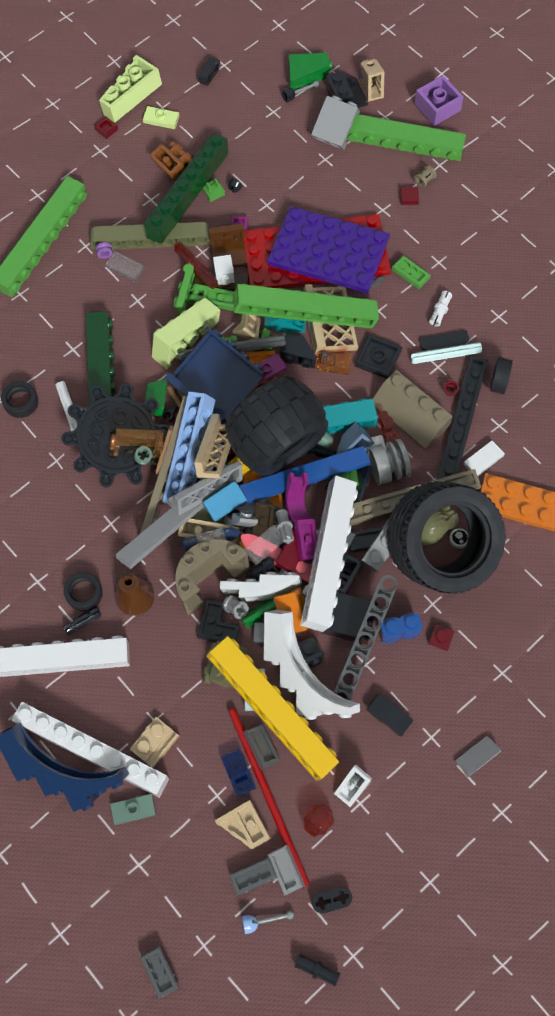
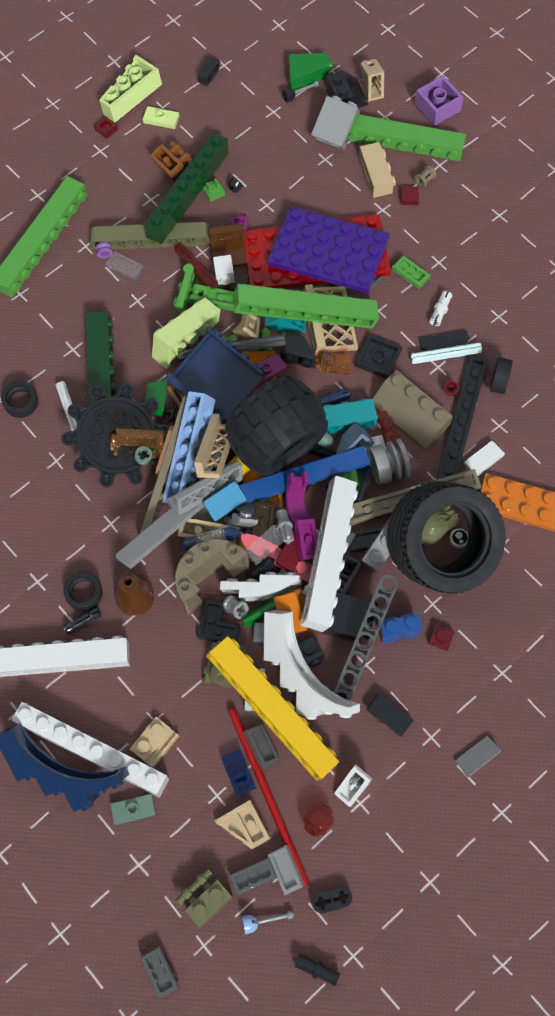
(209, 903): none -> olive brick
(335, 397): none -> dark blue pin
(376, 169): none -> tan brick

